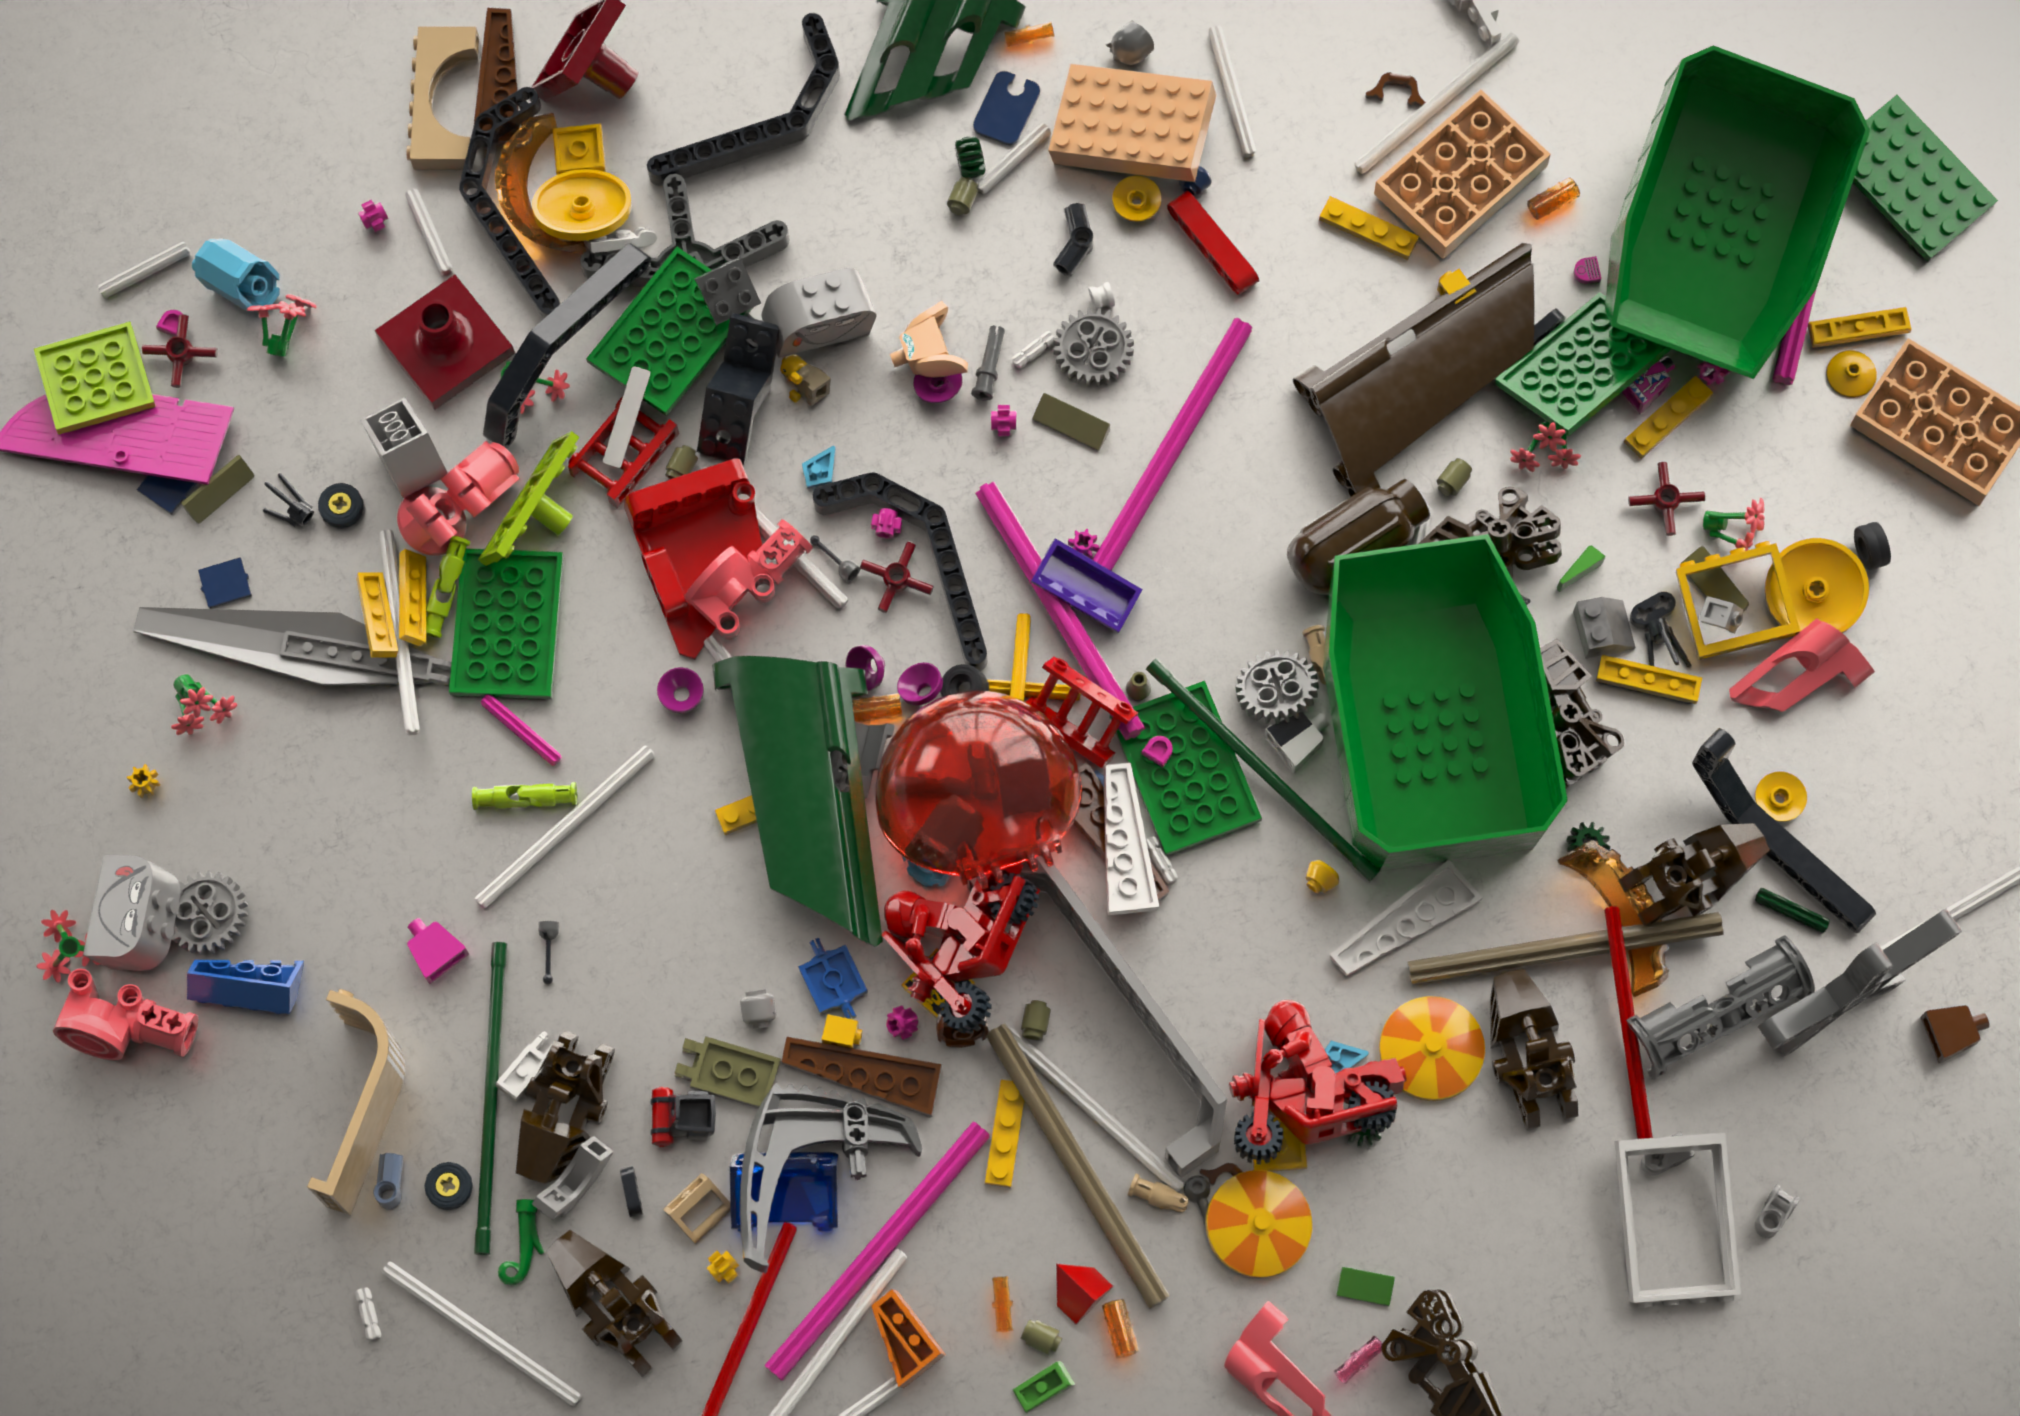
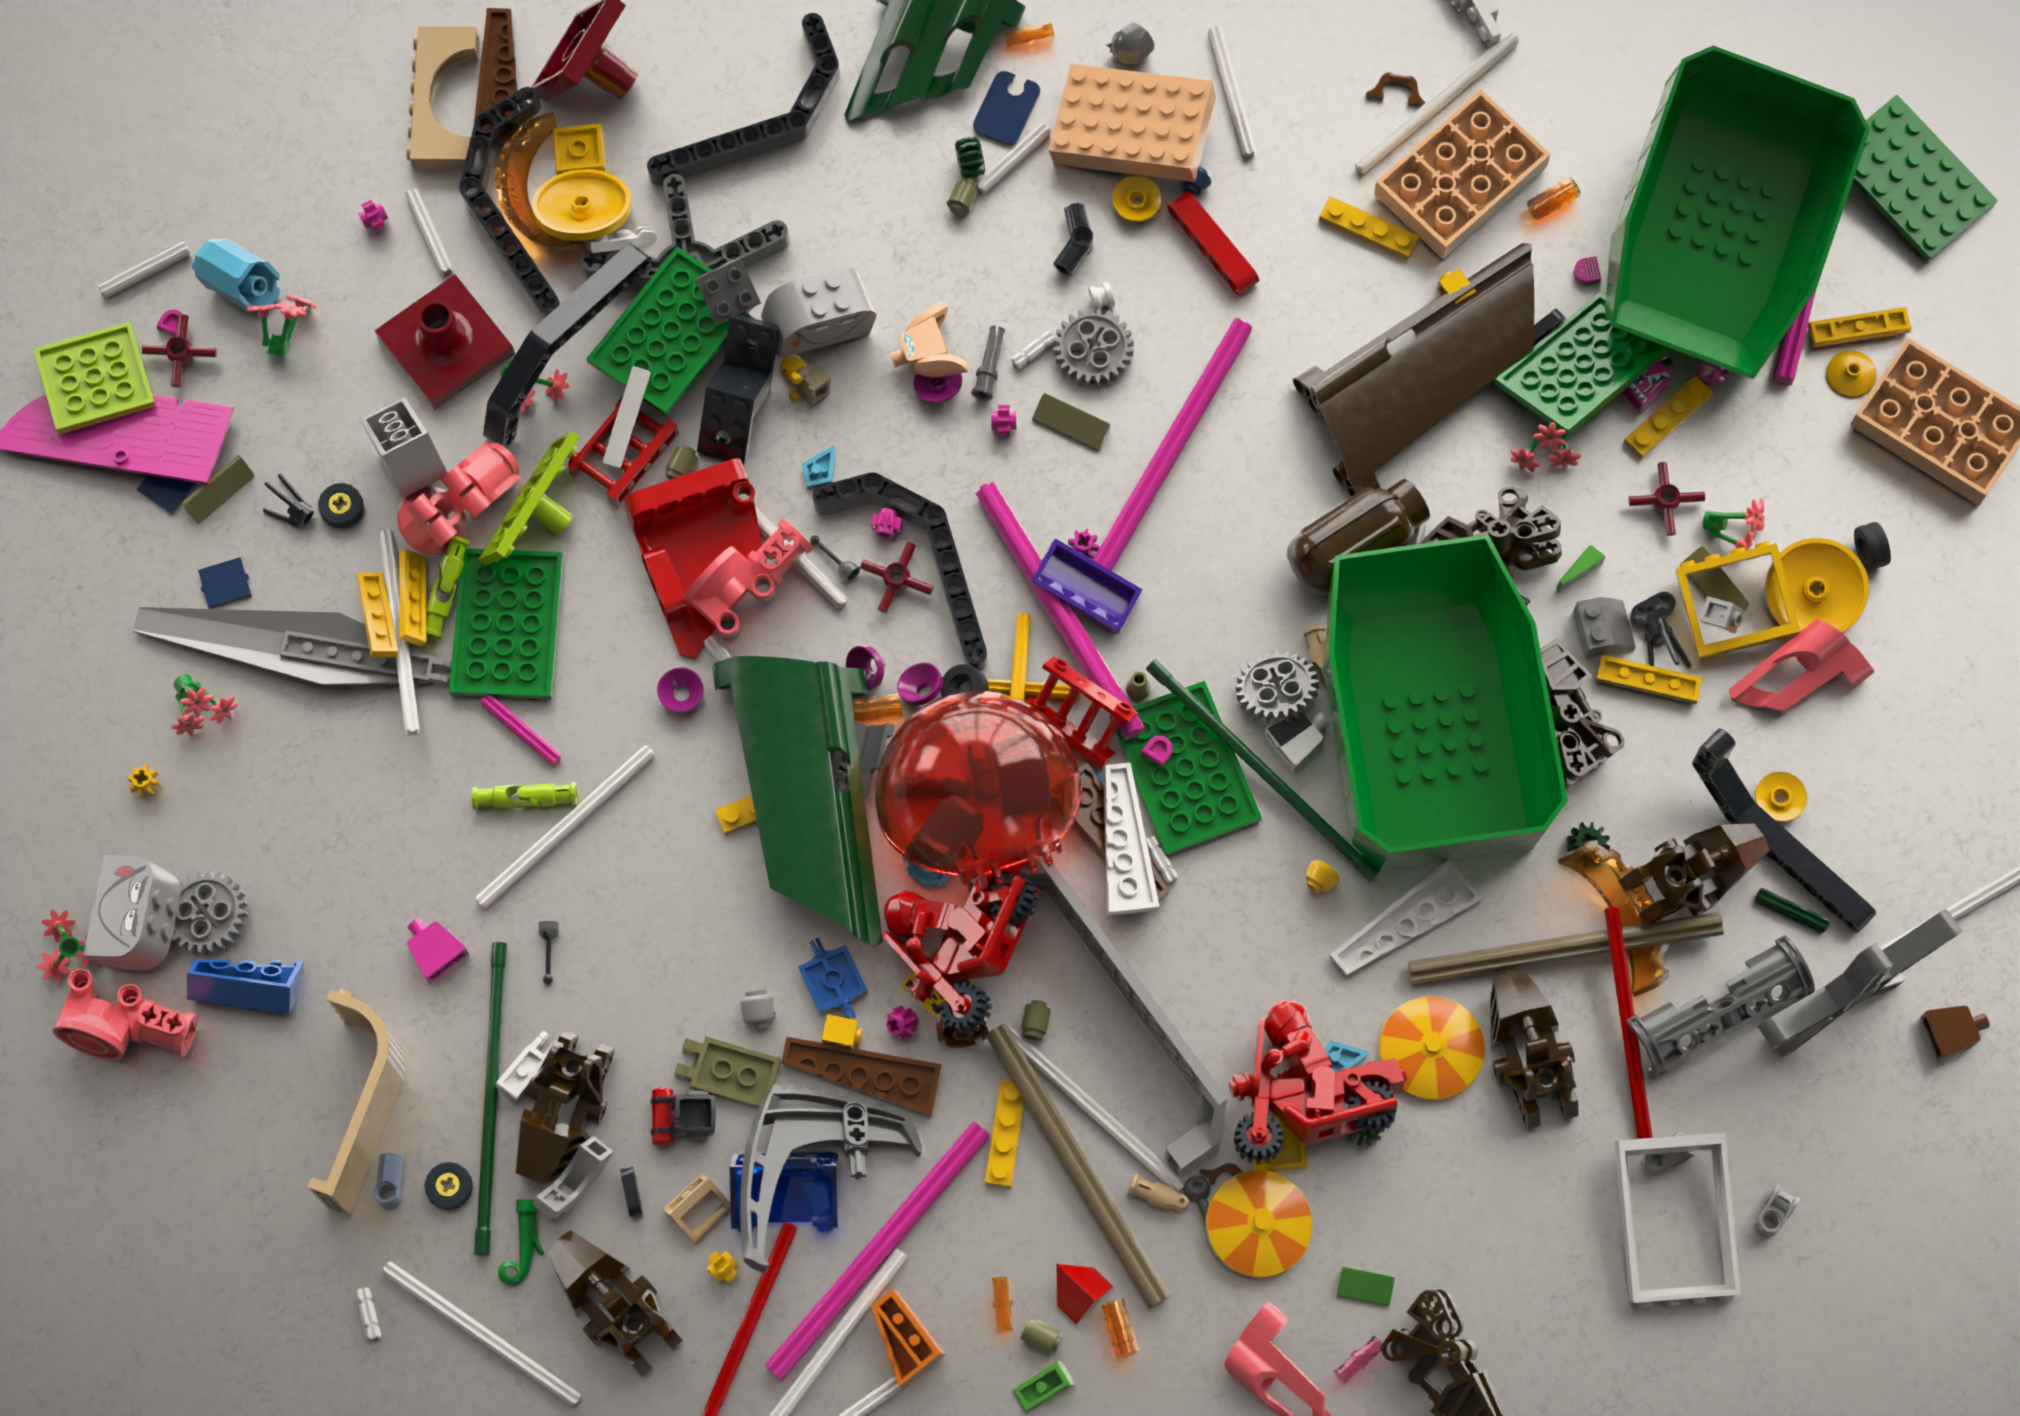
(1454, 477): olive brick -> none

